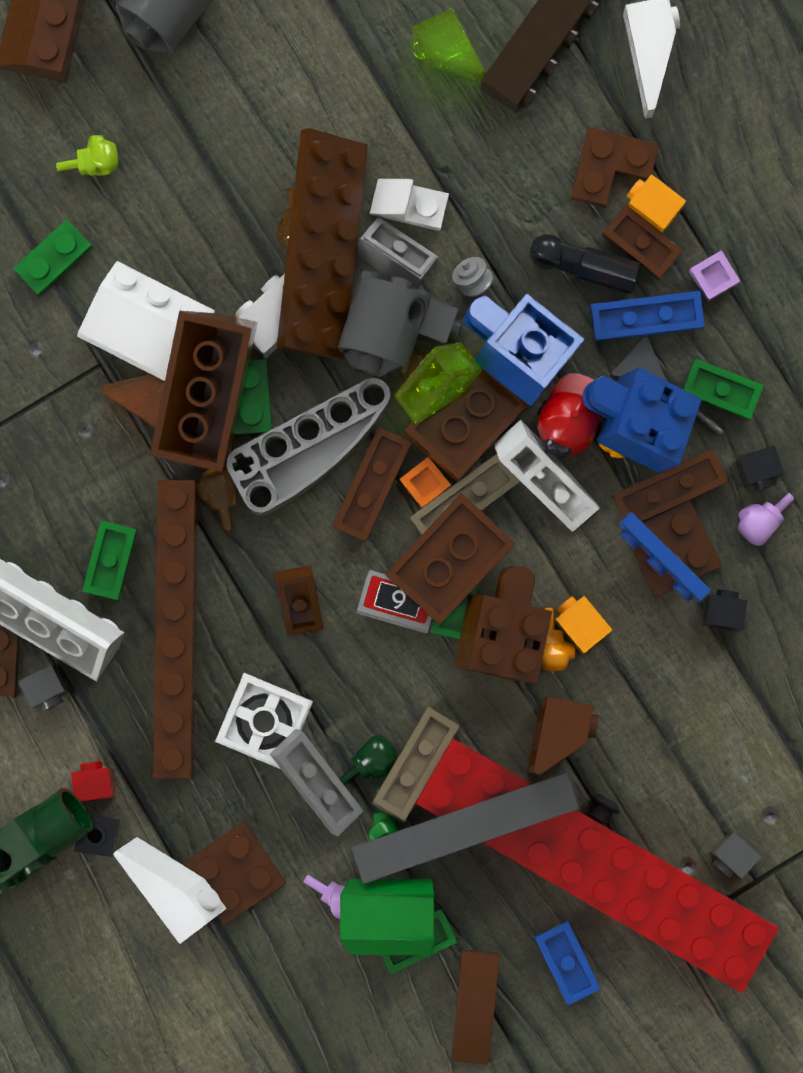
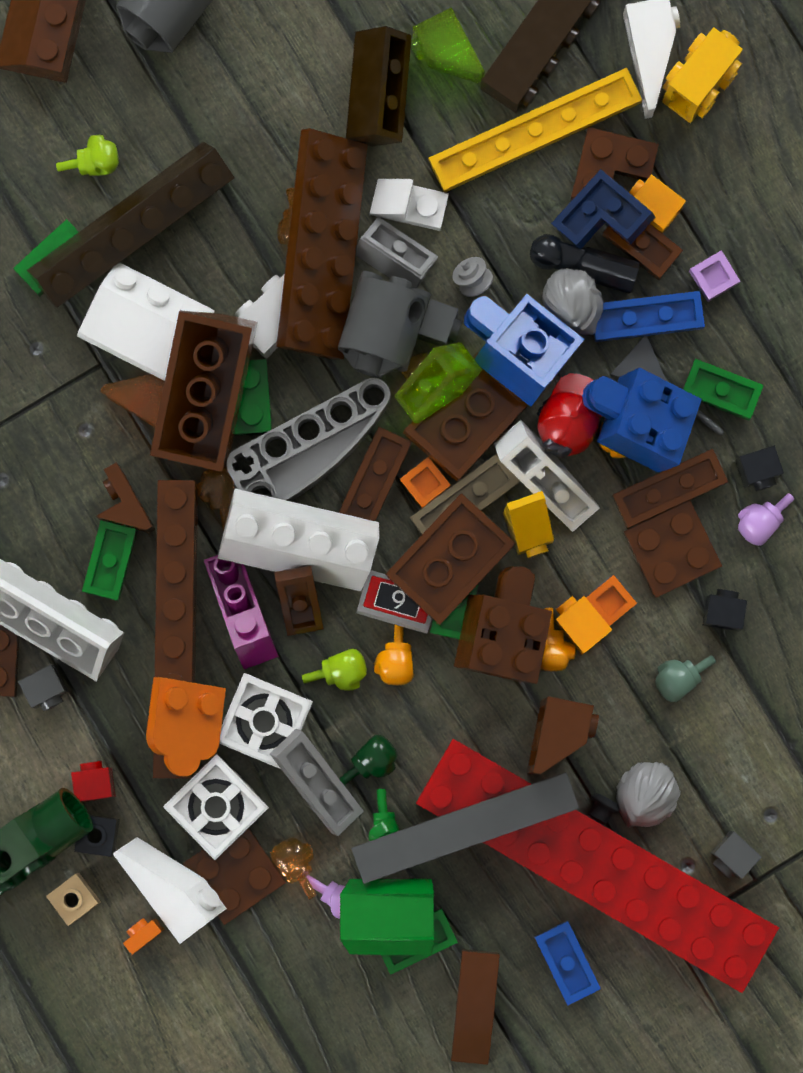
(85, 894): none -> tan plate
(129, 510): none -> reddish brown slope
(130, 224): none -> dark brown brick
(141, 934): none -> orange plate
(184, 723): none -> orange plate
(216, 806): none -> white piece
(241, 612): none -> magenta slope
(293, 535): none -> white slope
(293, 862): none -> clear orange piece
(342, 669): none -> lime piece
(378, 86): none -> dark brown brick
(395, 662): none -> light orange piece
(415, 764): dark tan plate -> none
(529, 524): none -> yellow slope
(535, 130): none -> yellow plate
(574, 300): none -> light grey hair
(602, 203): none -> dark blue plate
(611, 600): none -> orange plate
(647, 794): none -> light grey hair
(662, 559): blue plate -> none
(679, 678): none -> sand green piece
(708, 65): none -> yellow brick

